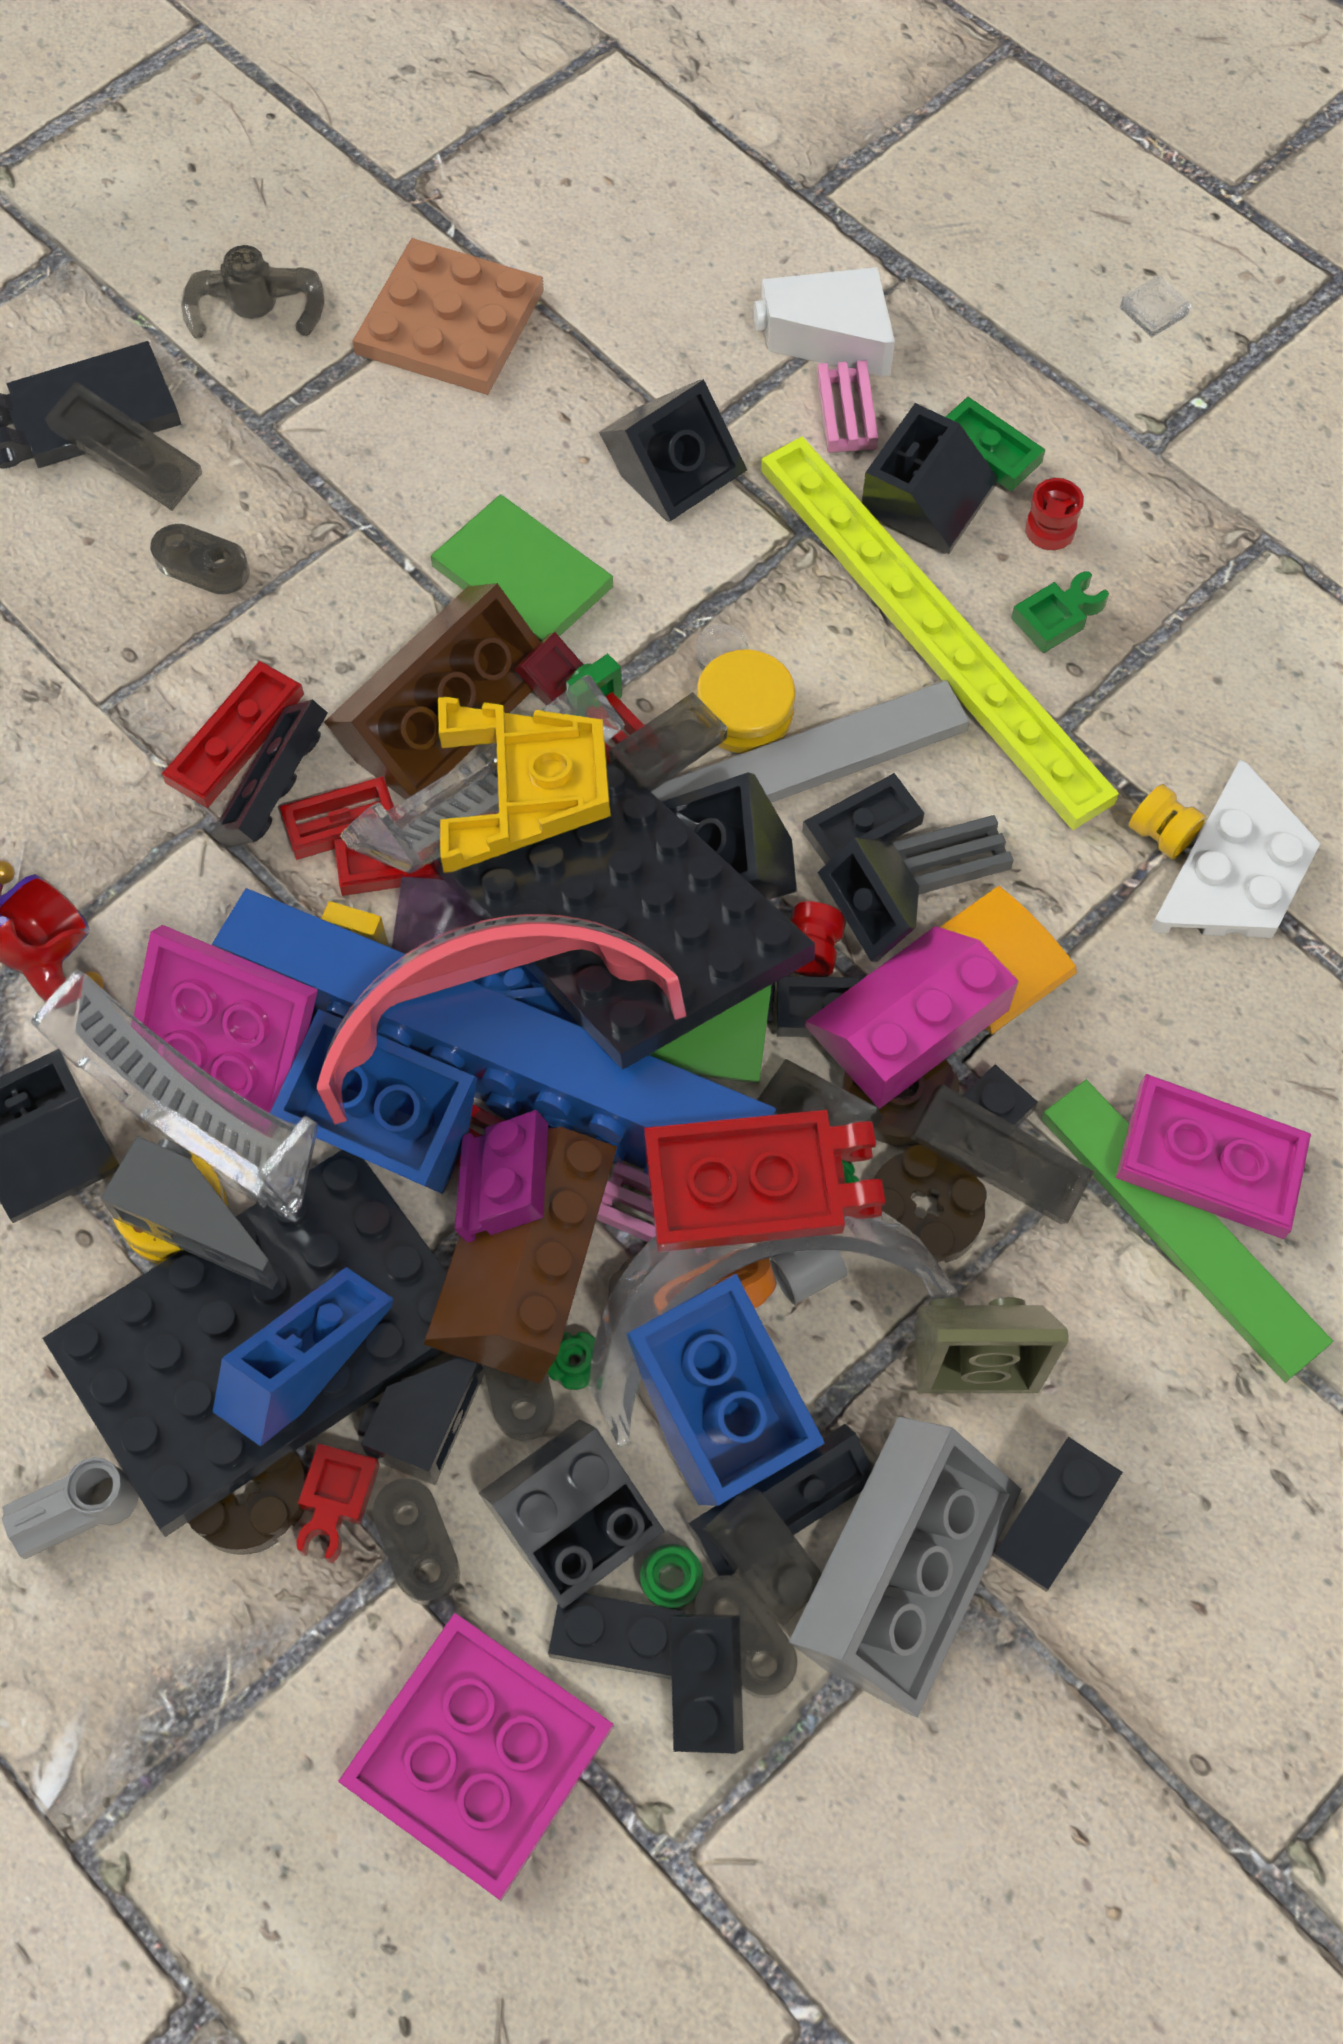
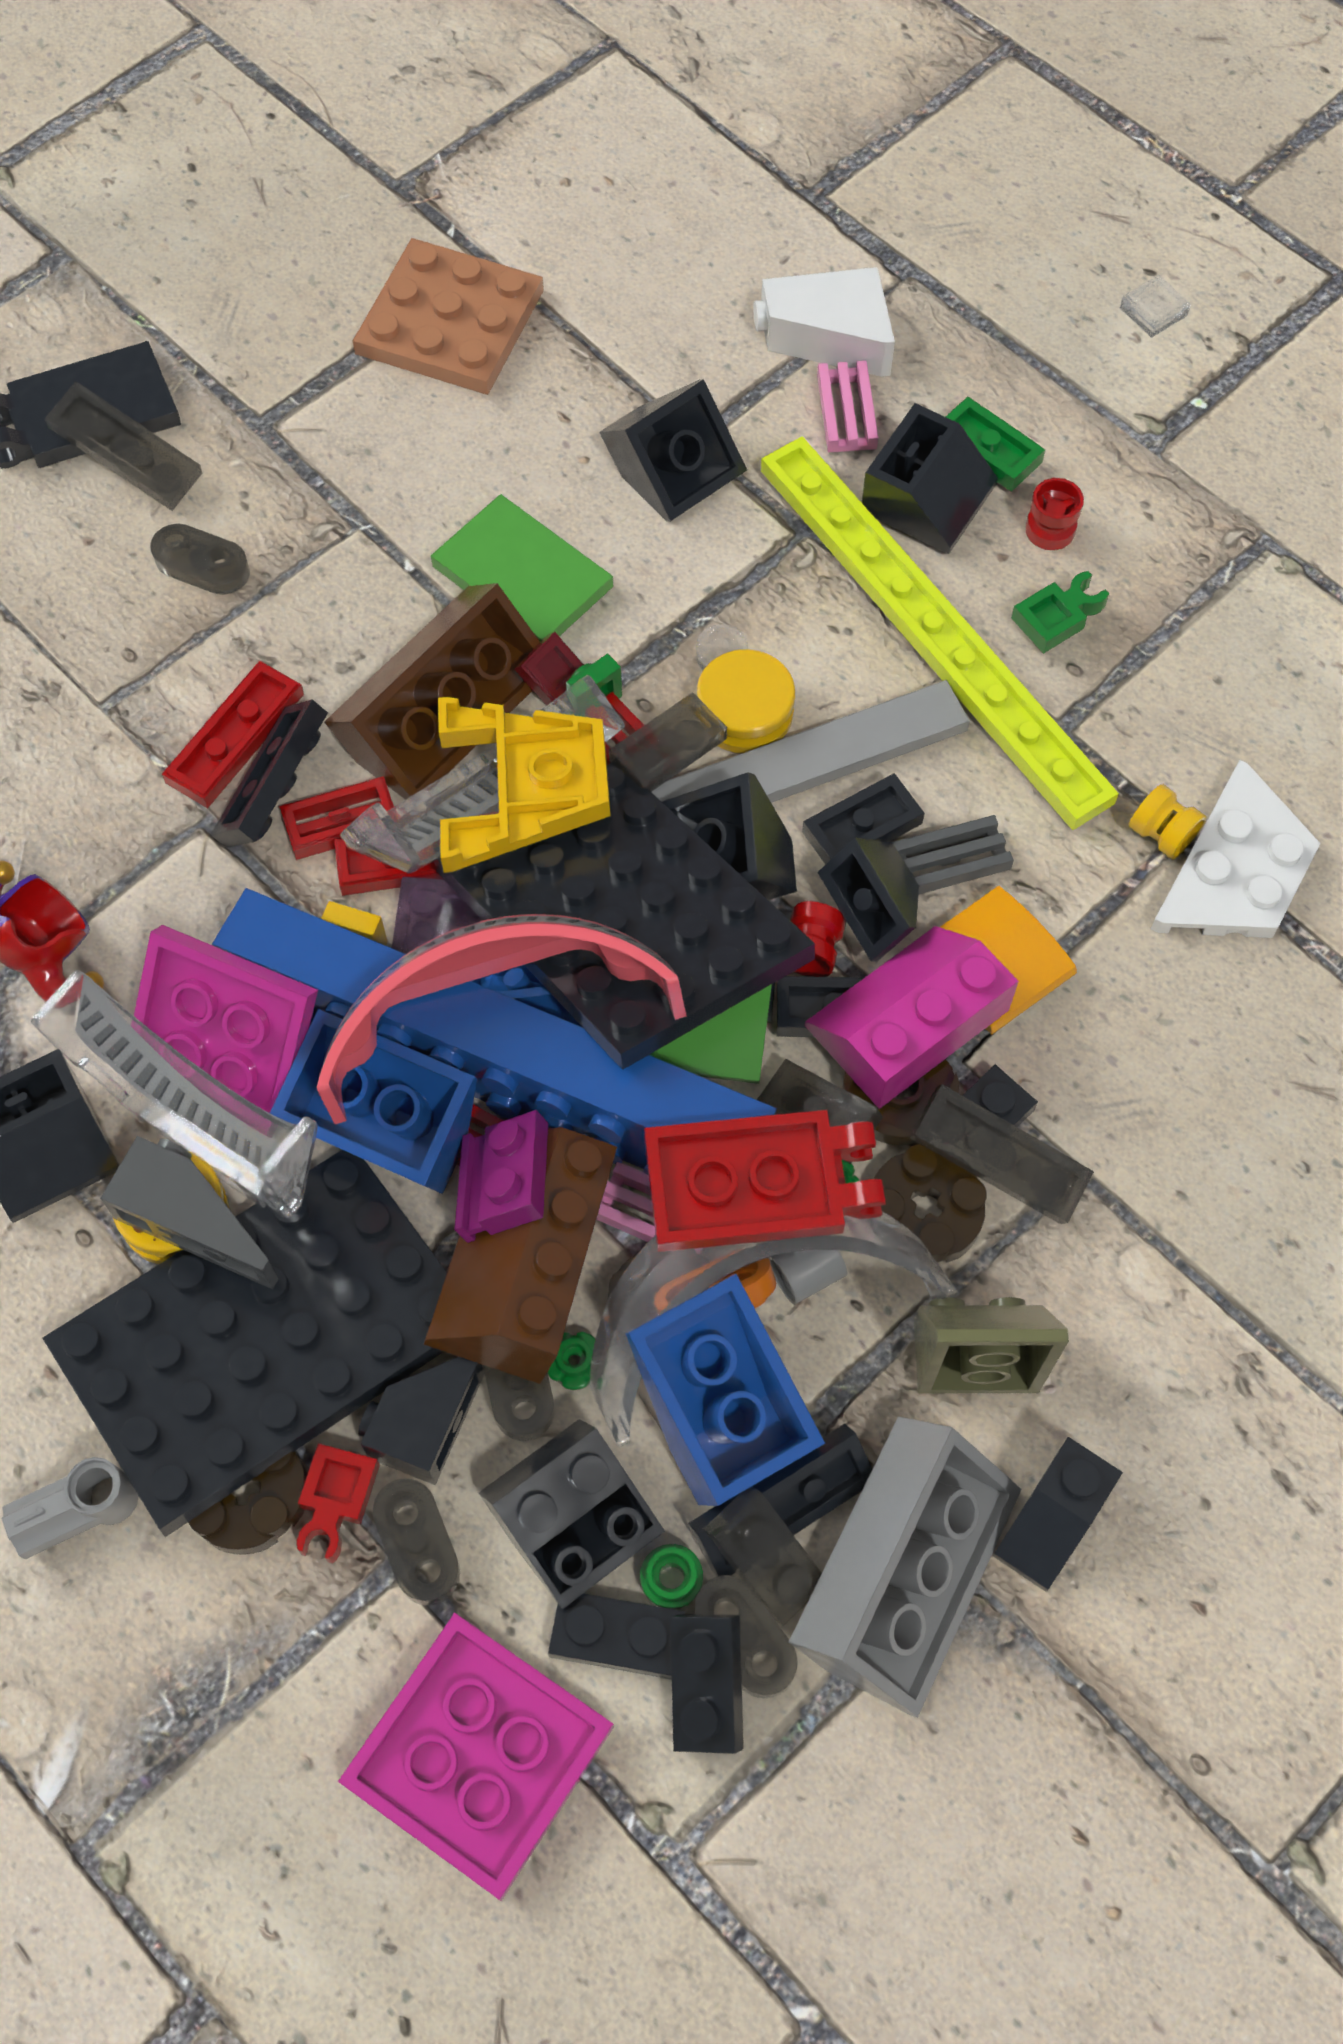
(252, 289): clear smoke piece -> none
(296, 1355): blue slope -> none
(1192, 1240): bright green tile -> none
(1214, 1156): dark pink tile -> none

